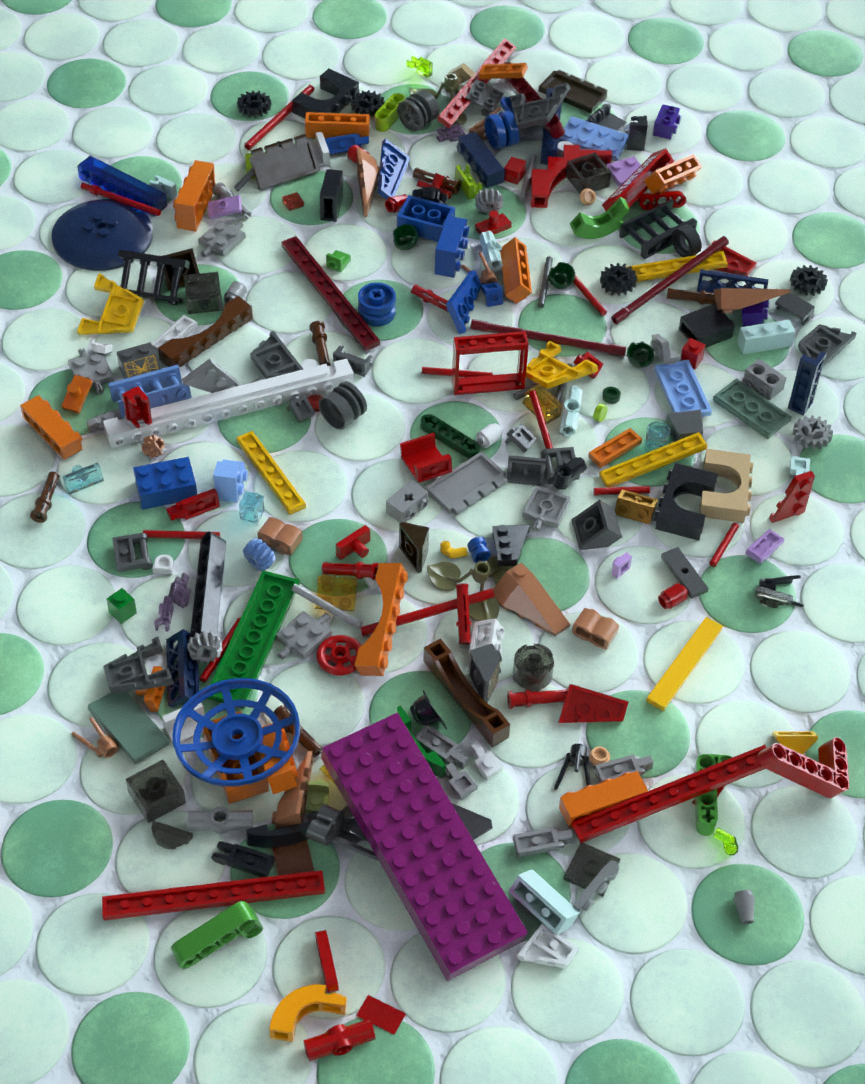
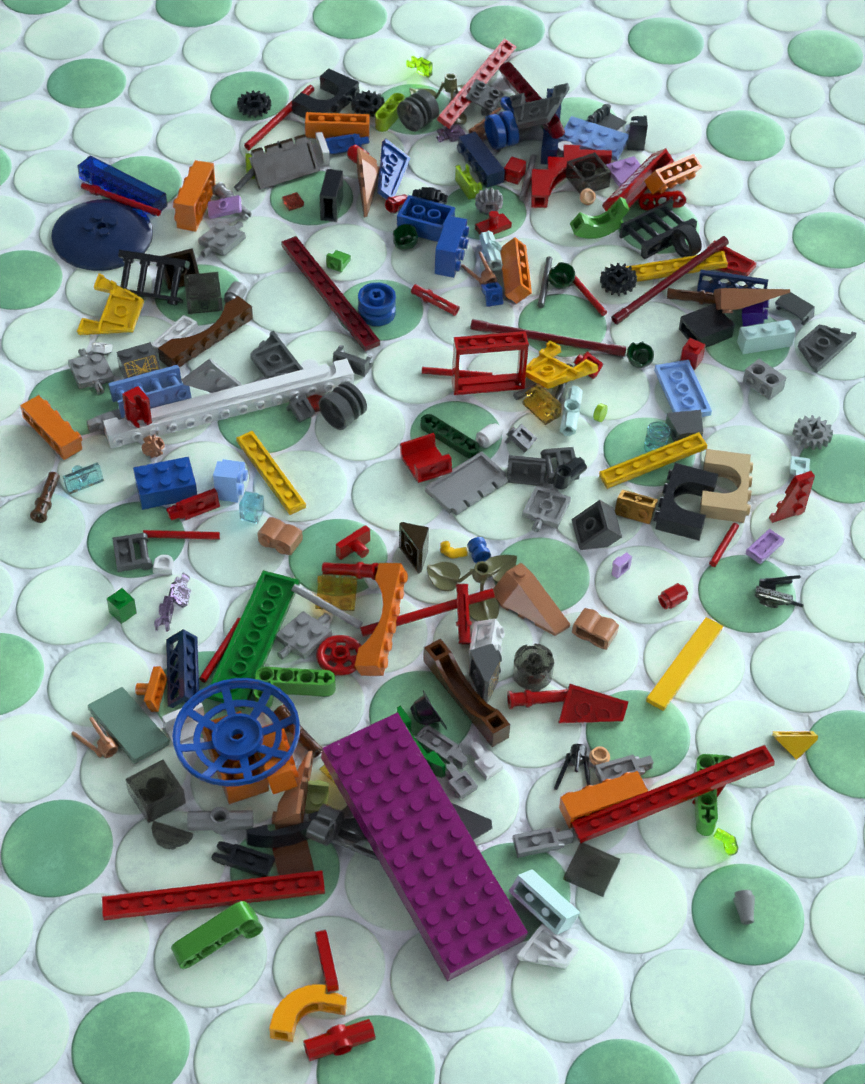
(76, 394): orange tile -> none
(130, 673): dark grey wing -> none
(165, 186): light aqua plate -> none
(204, 647): light grey gear -> none
(208, 584): beam -> none
(259, 554): medium blue gear -> none
(319, 339): reddish brown pin -> none
(319, 682): none -> bright green beam
(381, 1014): red sticker -> none
(407, 502): light grey brick -> none
(436, 183): red tile -> none
(456, 184): reddish brown pin -> none
(463, 73): tan tile -> none
(463, 300): blue wing -> none
(503, 71): orange plate -> none
(509, 543): wing -> none
(540, 419): red bar -> none
(581, 93): dark brown hinge -> none
(598, 886): light grey hinge -> none
(611, 395): dark green tile -> none
(615, 447): orange plate -> none
(616, 490): red bar -> none
(662, 351): light grey bracket -> none
(667, 121): dark purple brick -> none
(684, 572): dark grey tile -> none
(752, 408): sand green tile -> none
(806, 383): dark blue fence -> none
(808, 280): black gear -> none
(826, 777): red beam -> none

